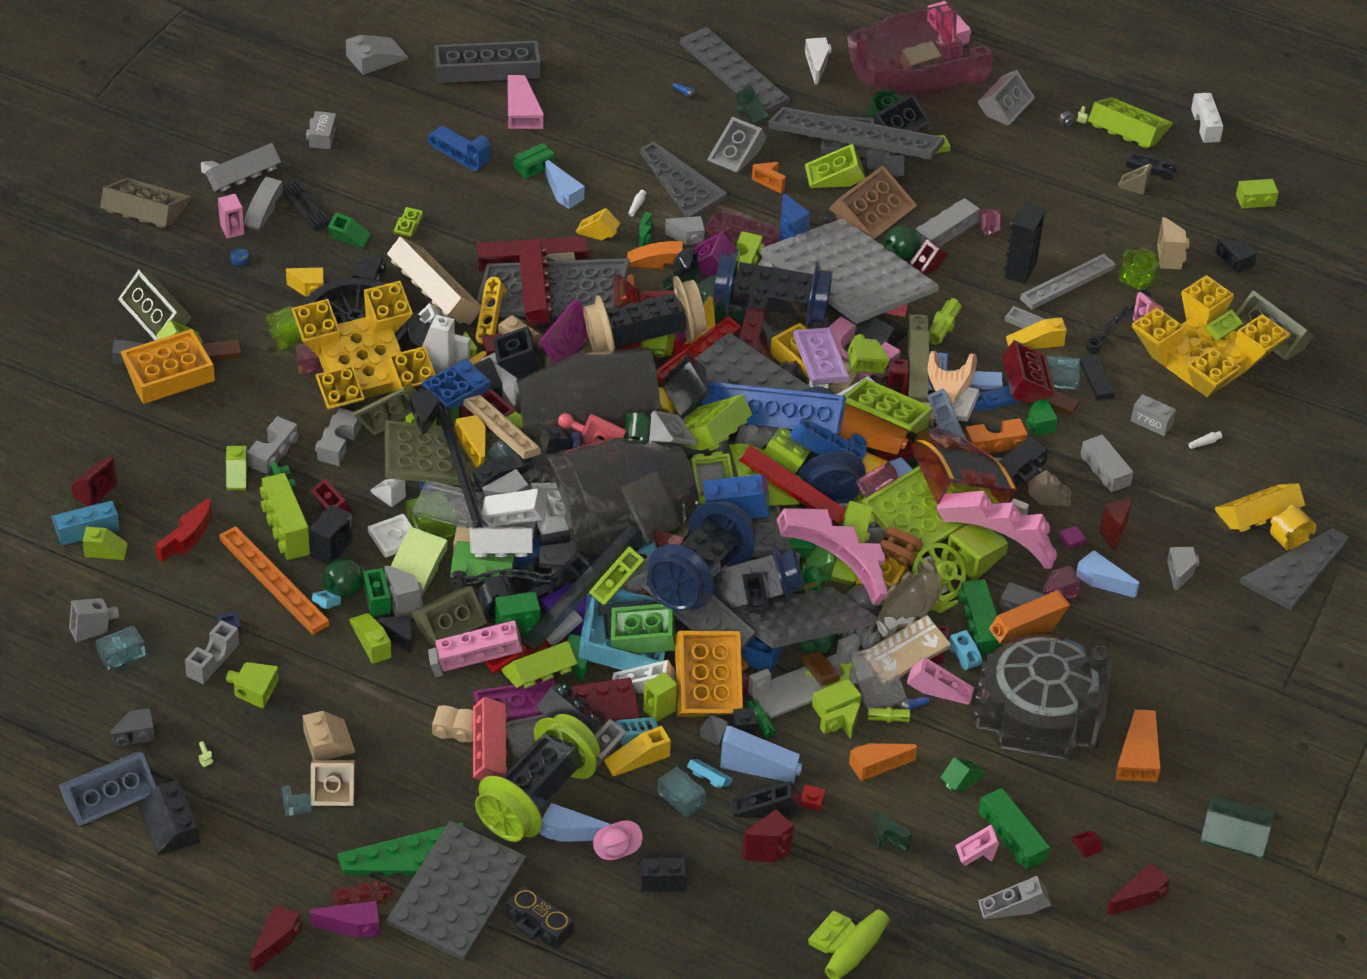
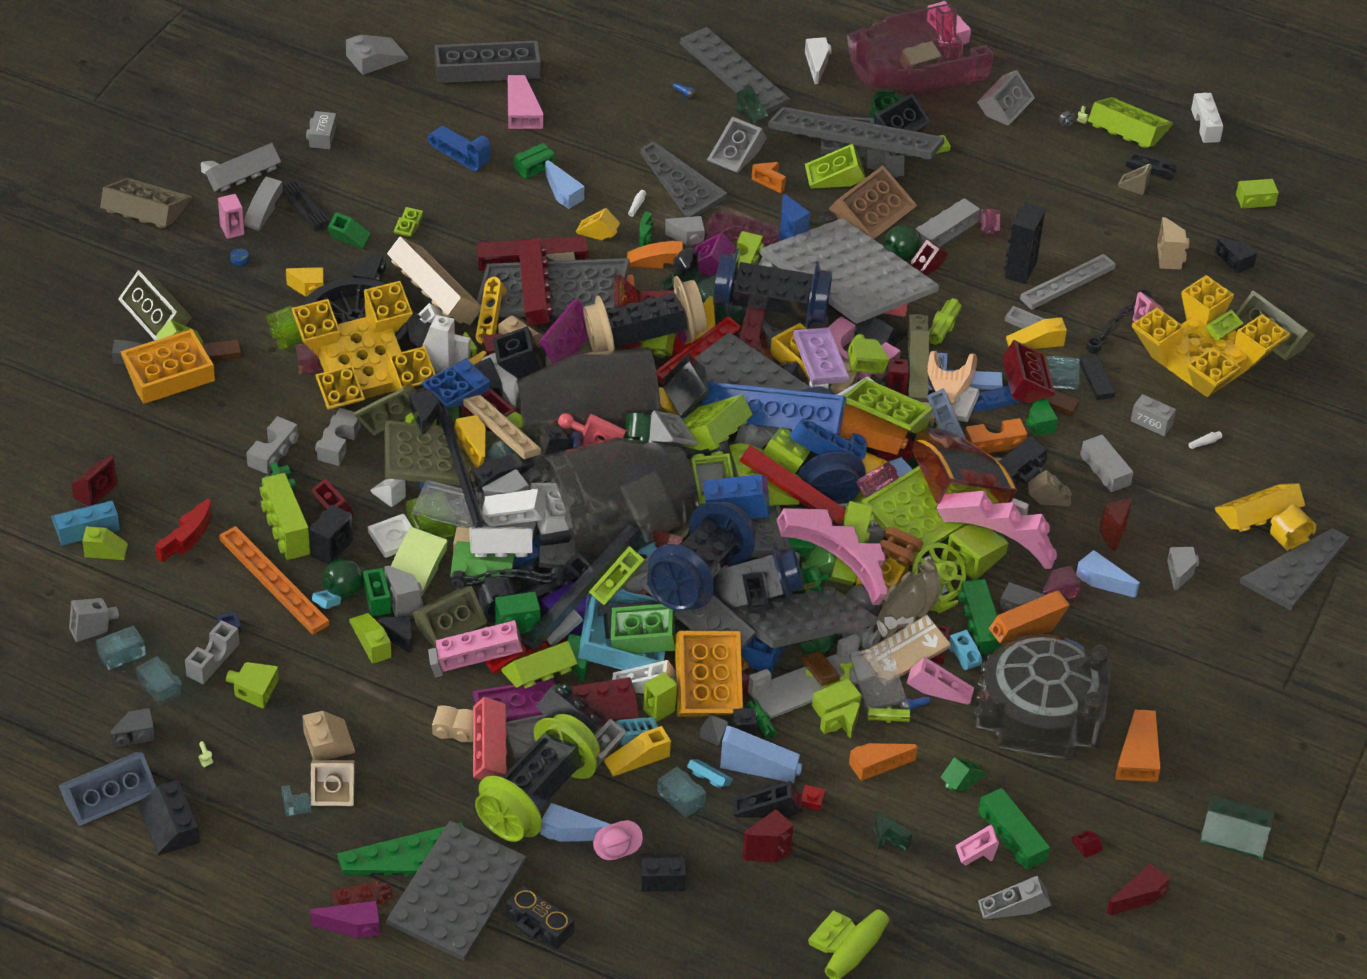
(159, 680): none -> clear light blue brick
(236, 468): lime slope -> none
(277, 935): dark red slope -> none
(1072, 537): magenta tile -> none
(1138, 268): clear neon green brick -> none

